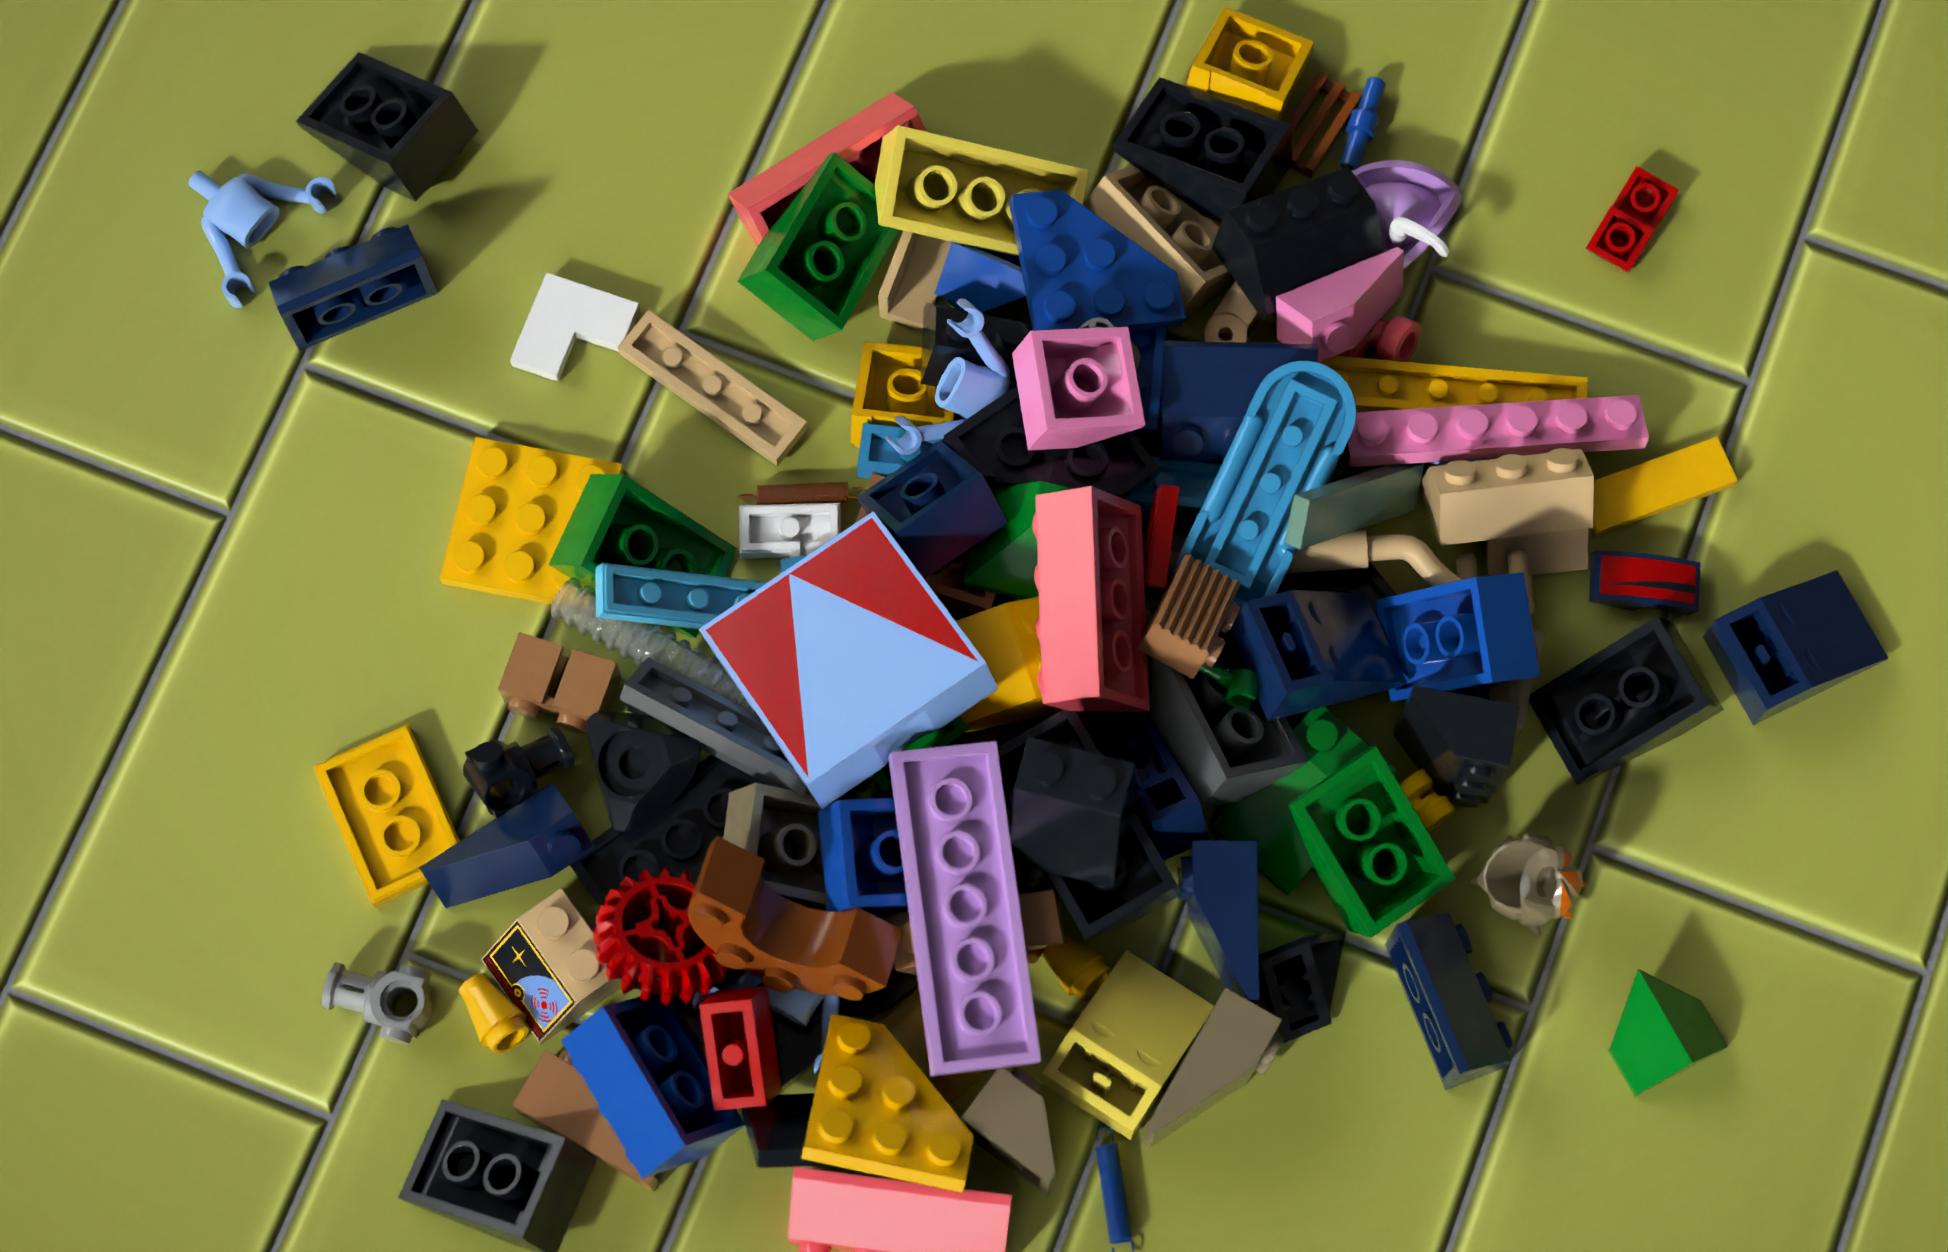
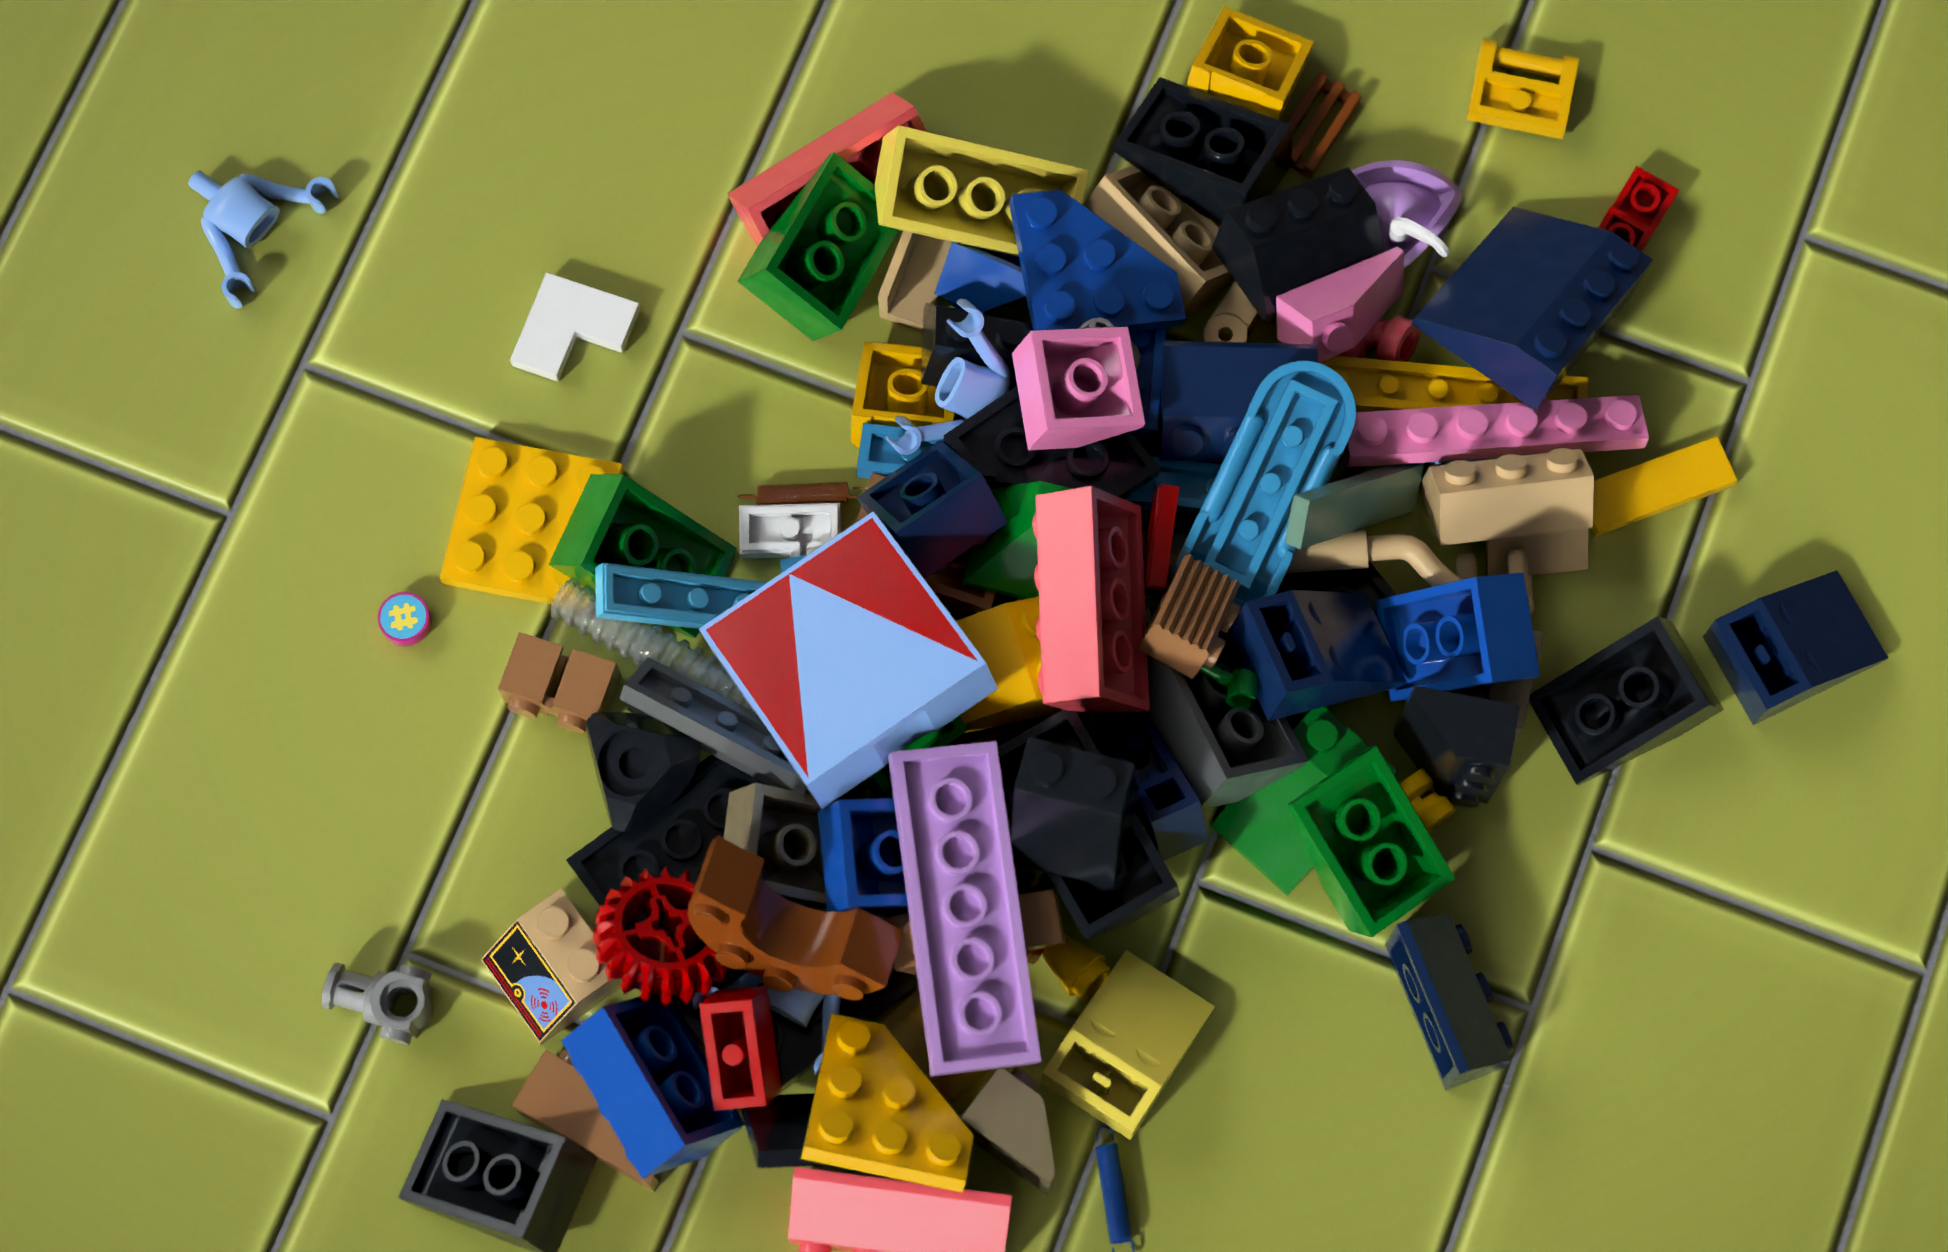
(352, 286): dark blue slope -> none
(387, 812): yellow tile -> none
(389, 124): black slope -> none
(404, 619): none -> tile
(494, 1016): yellow cone -> none
(508, 773): black connector -> none
(510, 851): dark blue slope -> none
(713, 387): tan plate -> none
(1221, 1060): dark tan slope -> none
(1223, 909): dark blue slope -> none
(1301, 981): black slope -> none
(1363, 123): blue bar -> none
(1522, 101): none -> yellow plate
(1531, 880): dark tan hair -> none
(1533, 300): none -> dark blue slope
(1645, 580): slope -> none
(1661, 1034): green slope -> none

